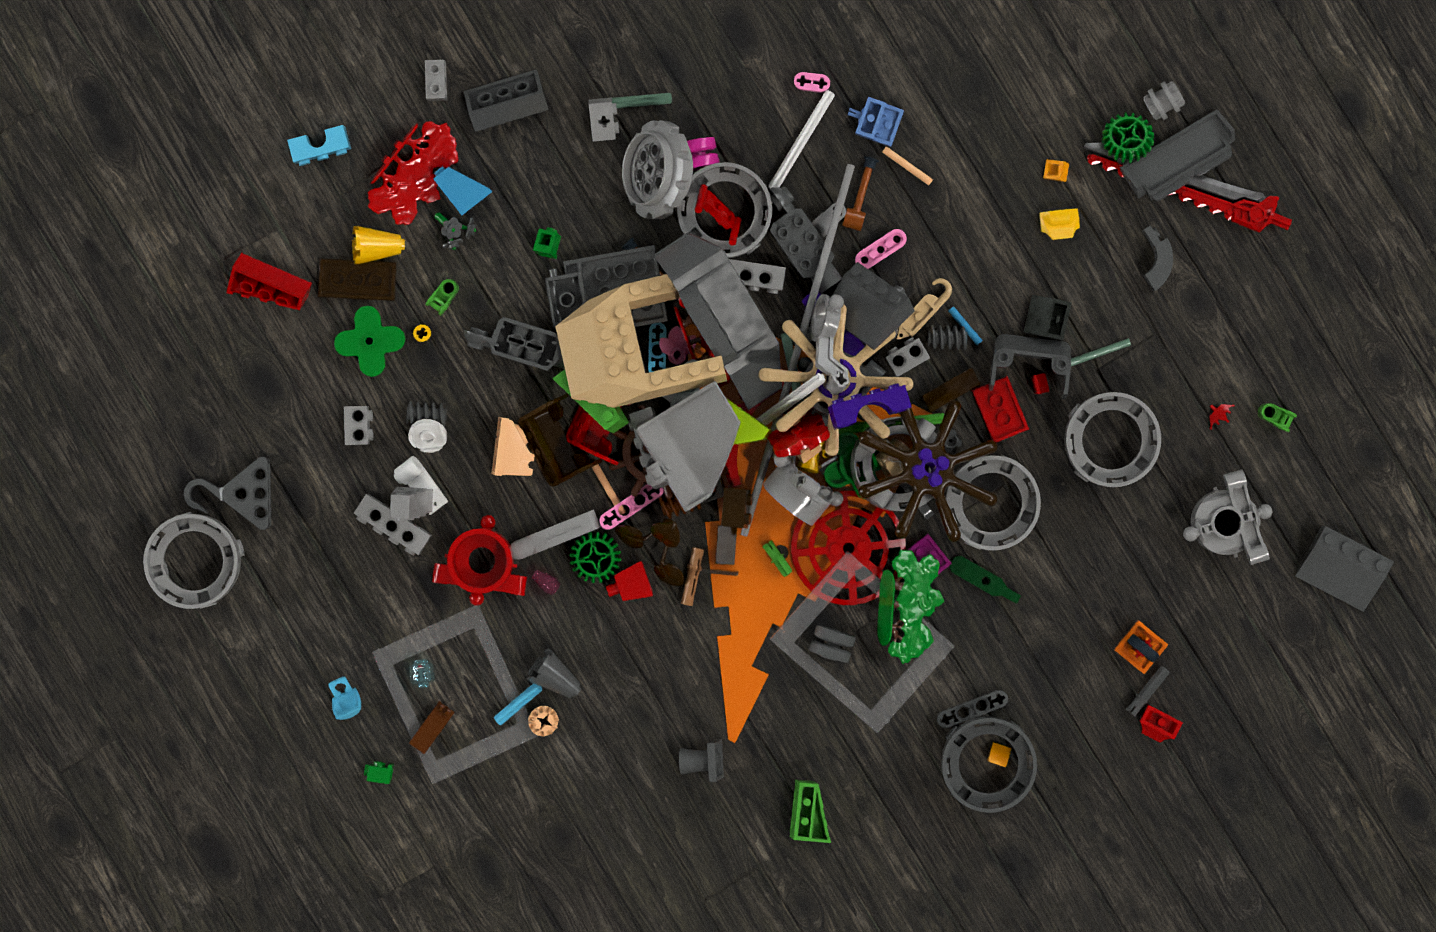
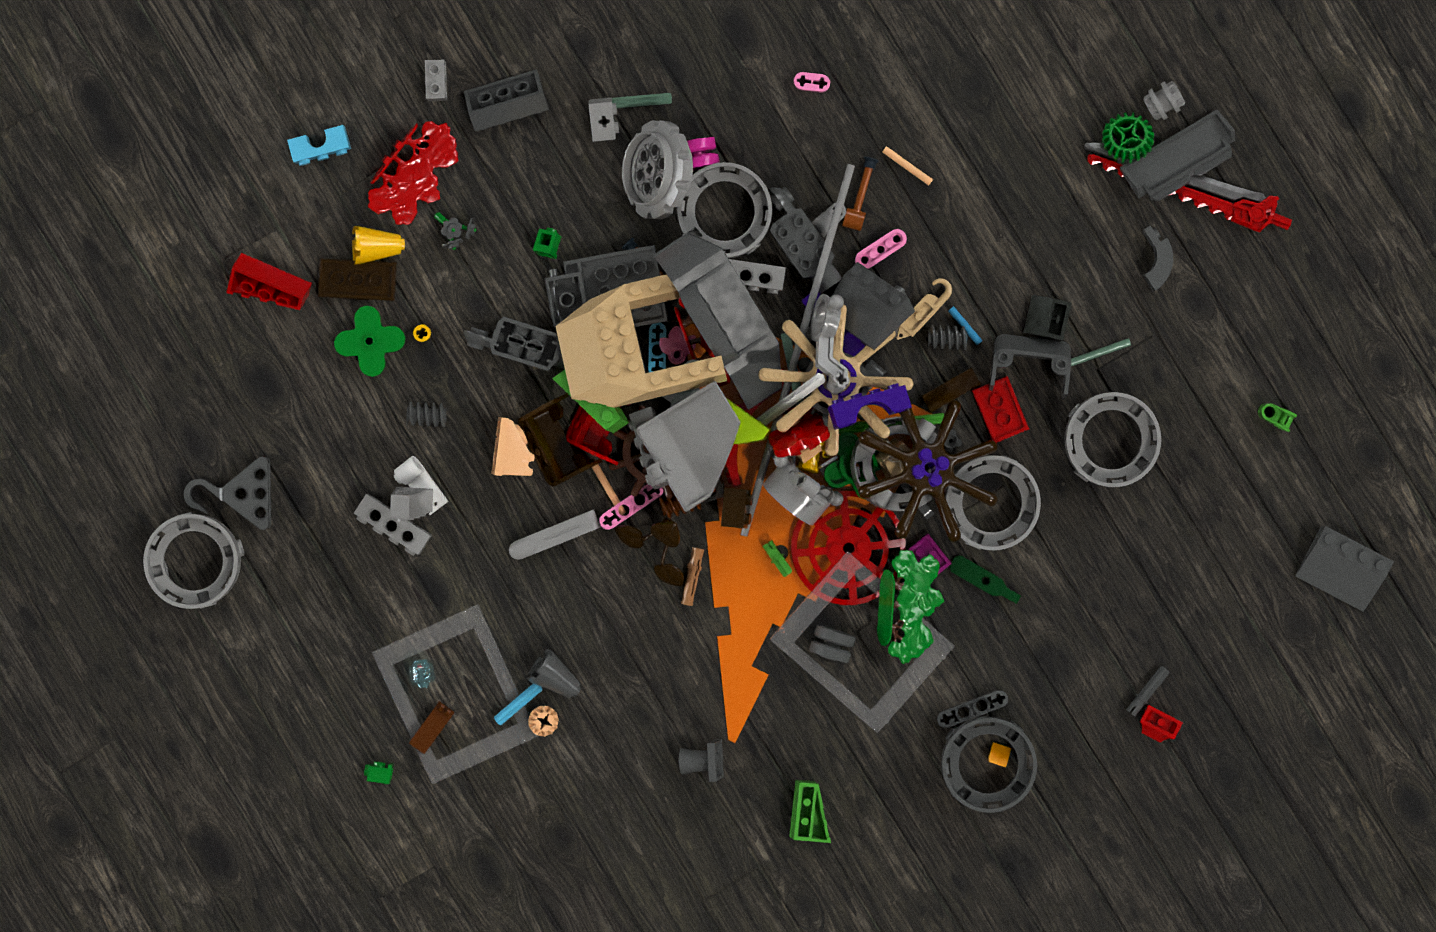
(347, 703): medium azure piece -> none
(352, 425): light grey brick -> none
(427, 435): white tile -> none
(442, 297): bright green piece -> none
(460, 189): dark azure slope -> none
(460, 573): red piece -> none
(546, 582): clear pink cone -> none
(591, 541): green gear -> none
(631, 583): red torso -> none
(719, 571): clear smoke piece -> none
(723, 216): red plate -> none
(726, 545): dark brown slope -> none
(802, 139): white axle -> none
(877, 121): medium blue plate -> none
(909, 361): light grey brick -> none
(1040, 383): red slope -> none
(1056, 170): light orange slope -> none
(1059, 223): yellow slope -> none
(1141, 647): orange plate -> none
(1219, 414): red piece -> none
(1238, 500): light grey piece -> none

